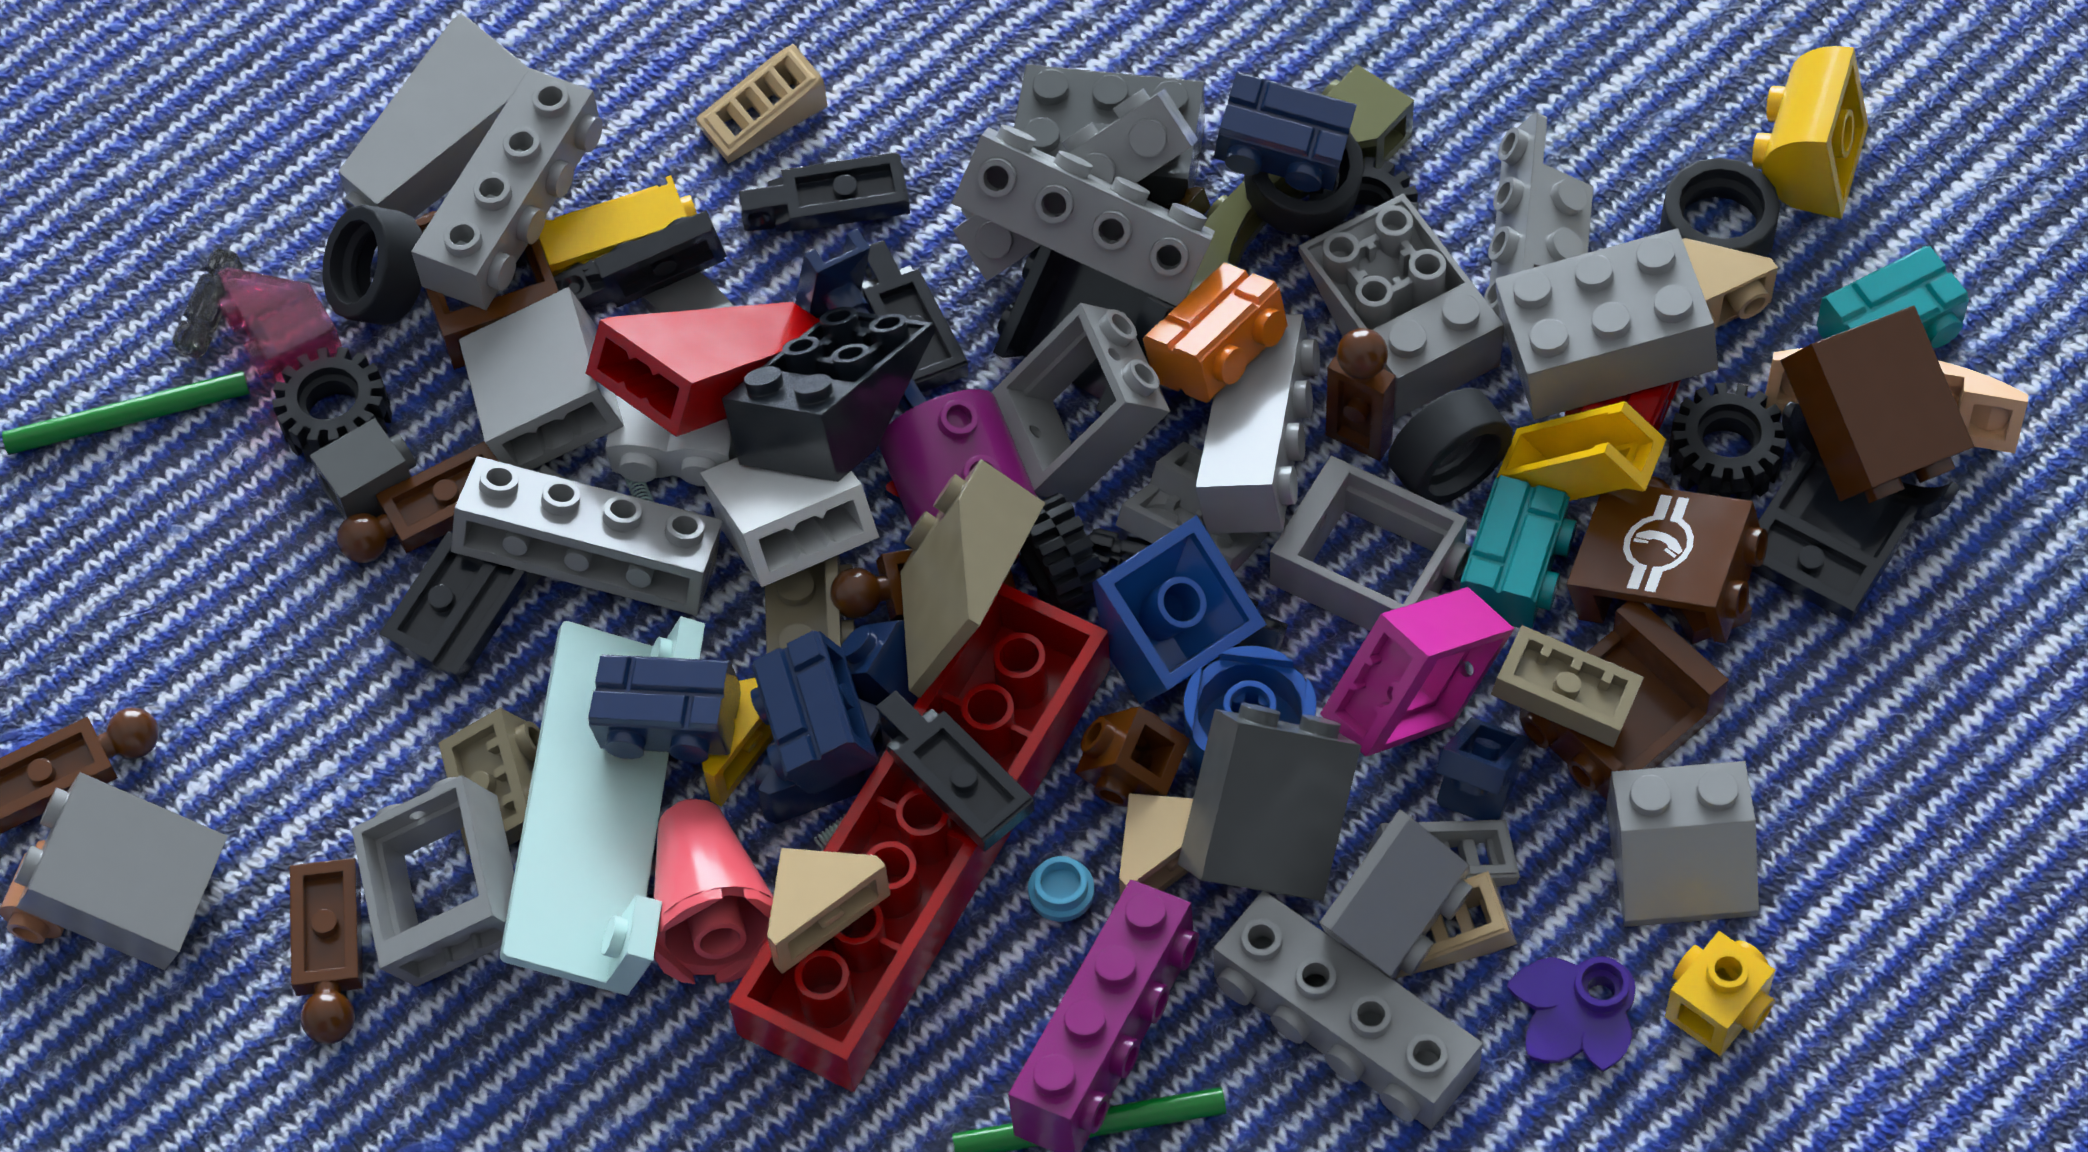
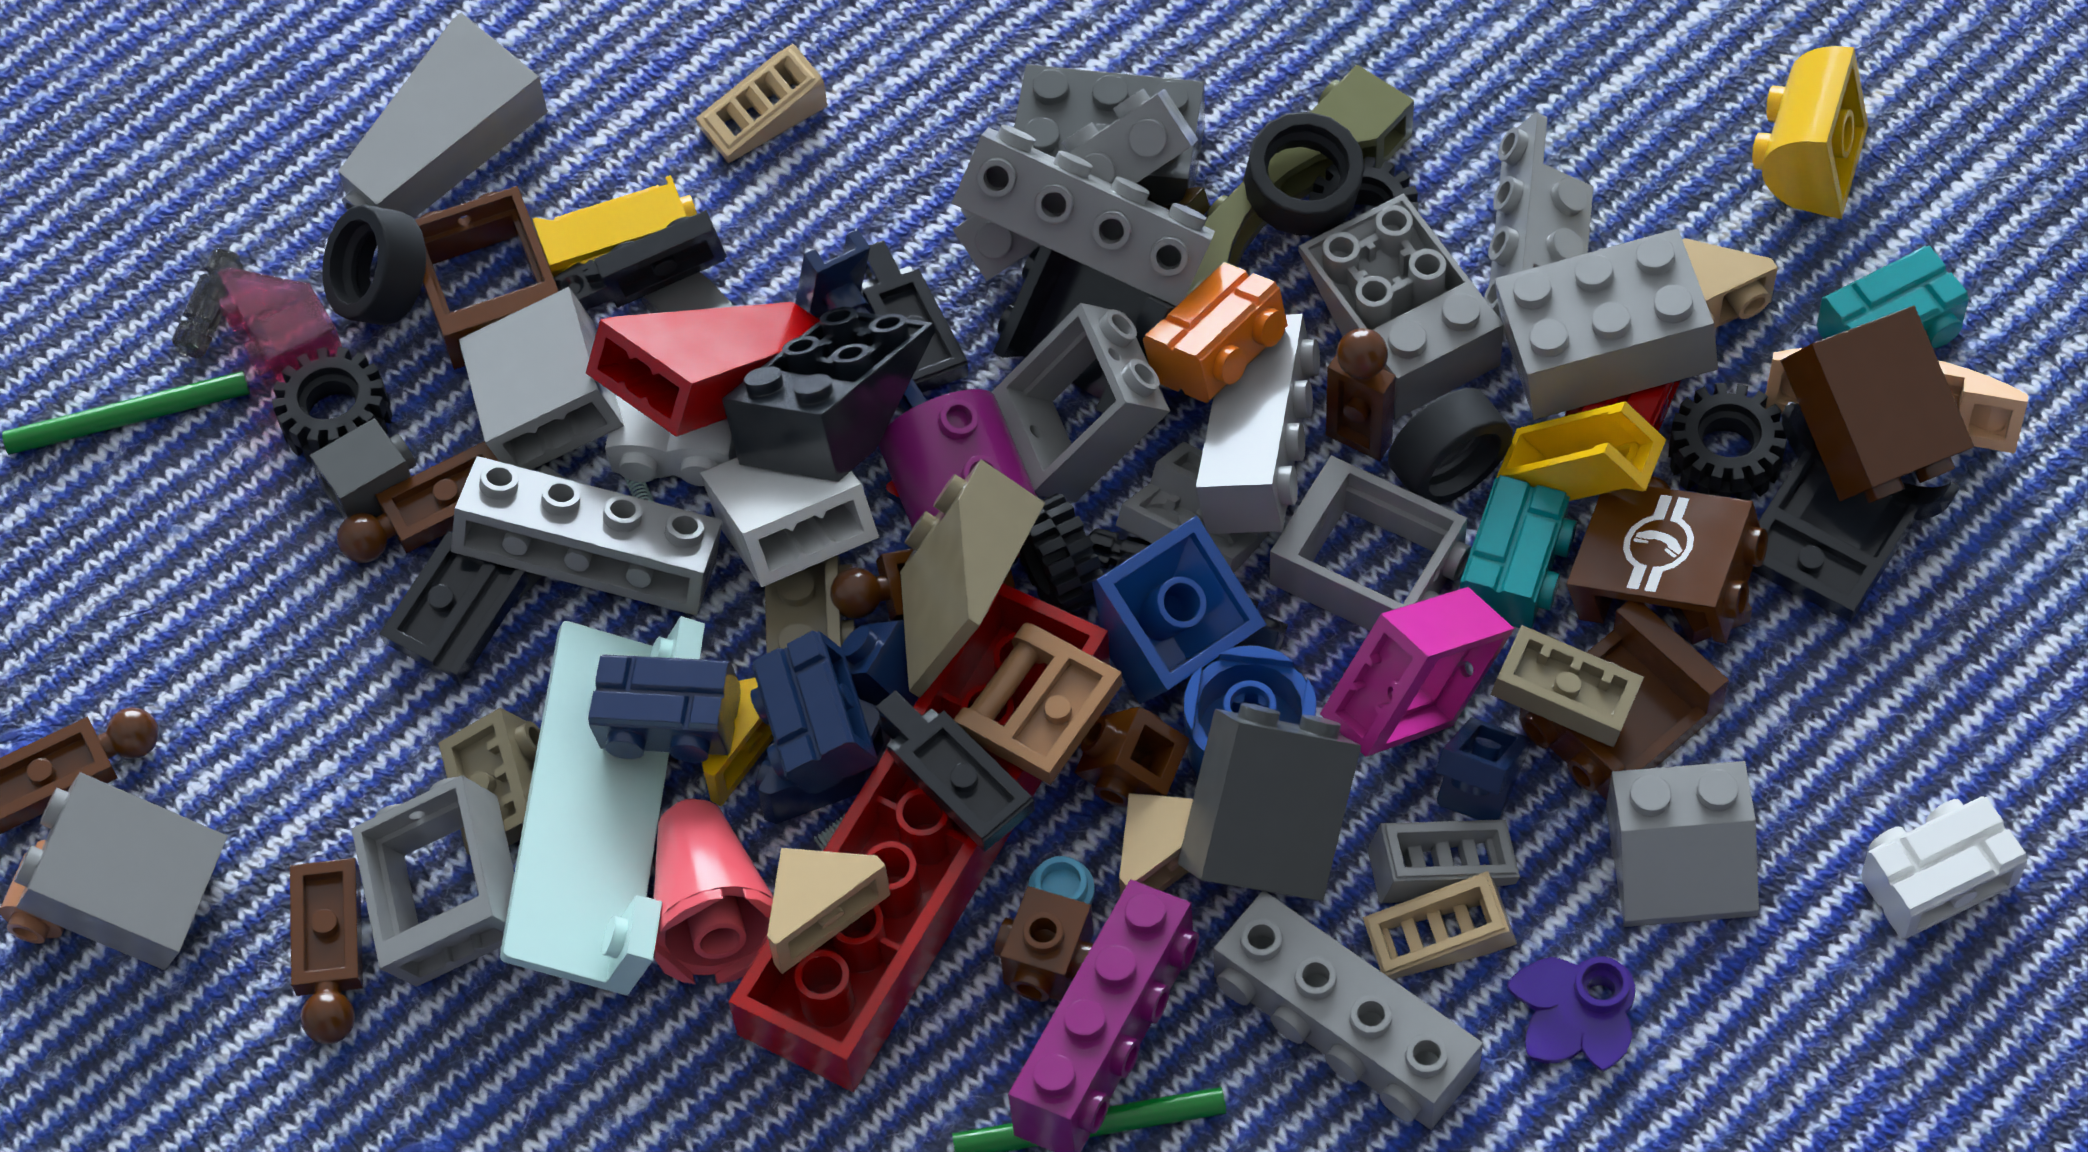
(508, 189): light grey brick -> none
(828, 195): black hinge -> none
(1044, 944): none -> reddish brown brick
(1053, 713): none -> medium nougat plate
(1284, 132): dark blue brick -> none
(1398, 897): light grey slope -> none
(1721, 992): yellow brick -> none
(1730, 181): black tyre -> none
(1942, 865): none -> white brick

